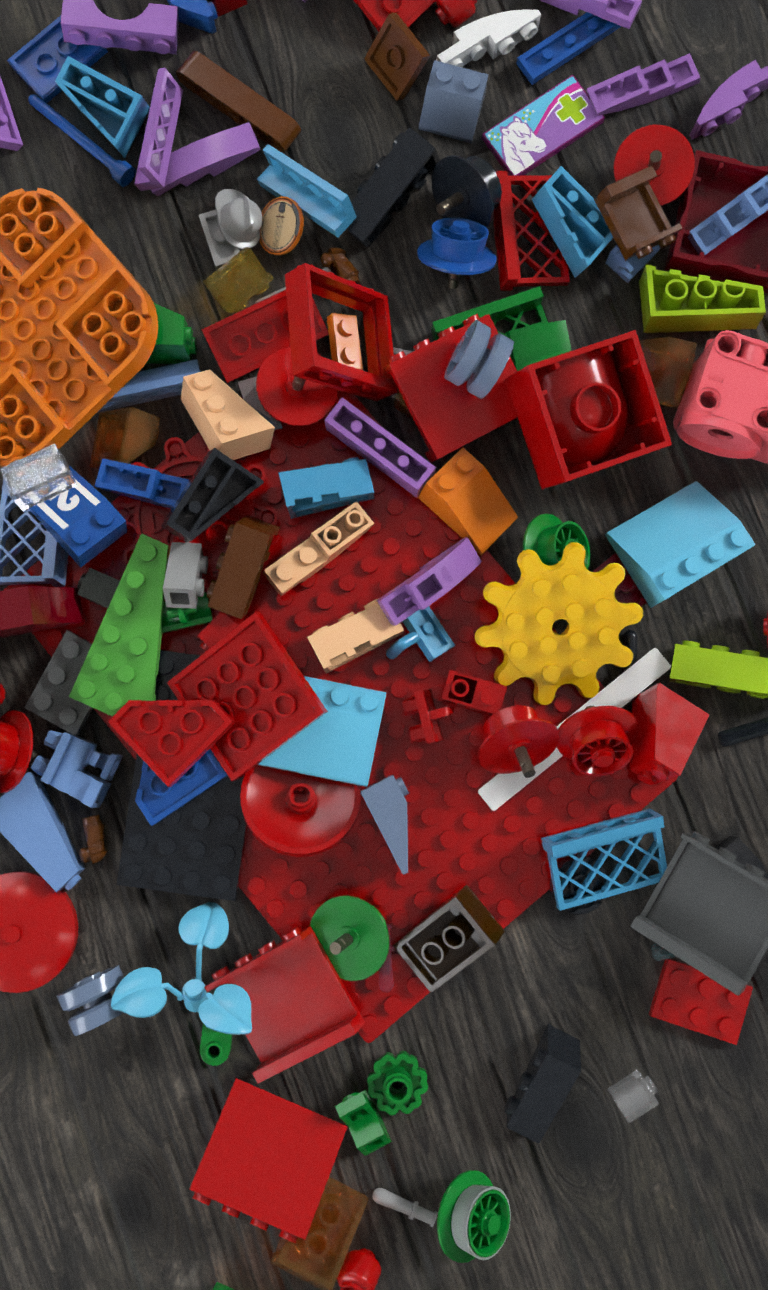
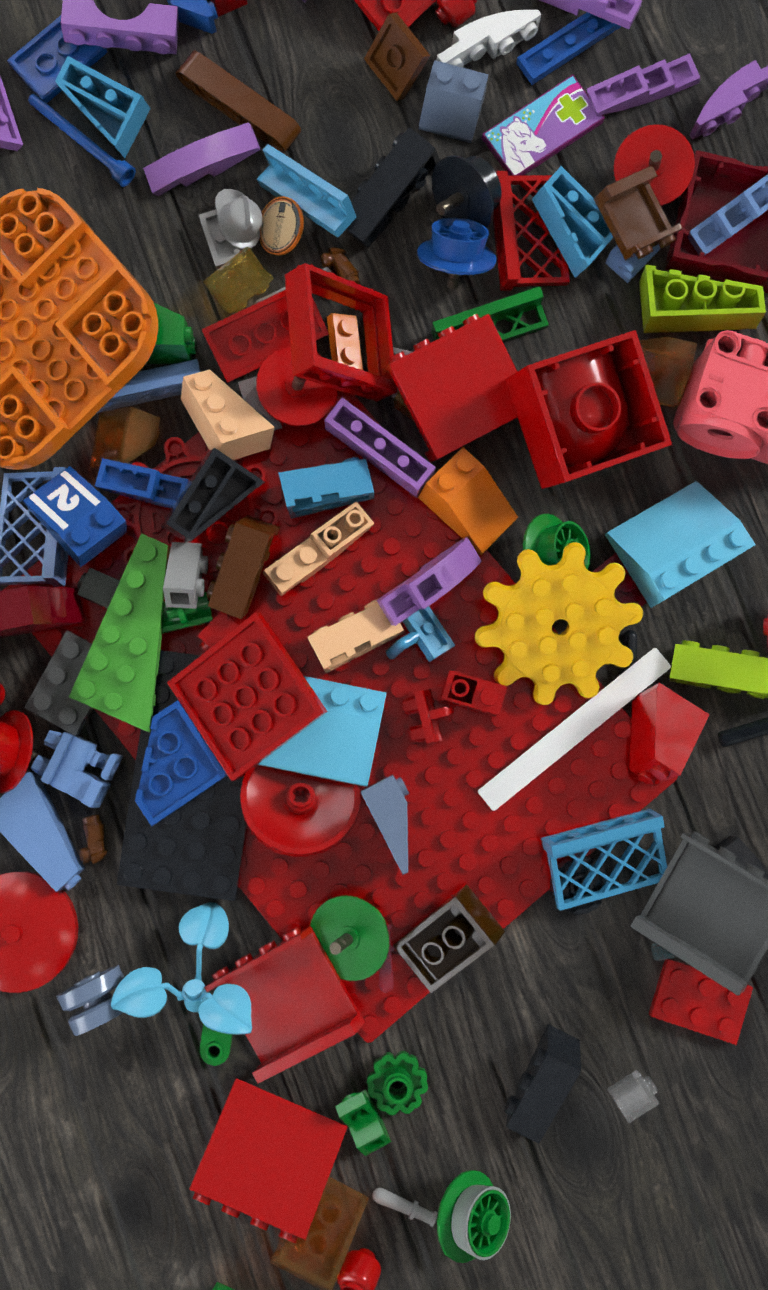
(38, 477): clear brick -> none
(159, 132): medium lavender fence -> none
(171, 732): red plate -> none
(479, 359): sand blue wheel -> none
(516, 741): red piece -> none
(538, 343): green slope -> none
(599, 739): red piece -> none

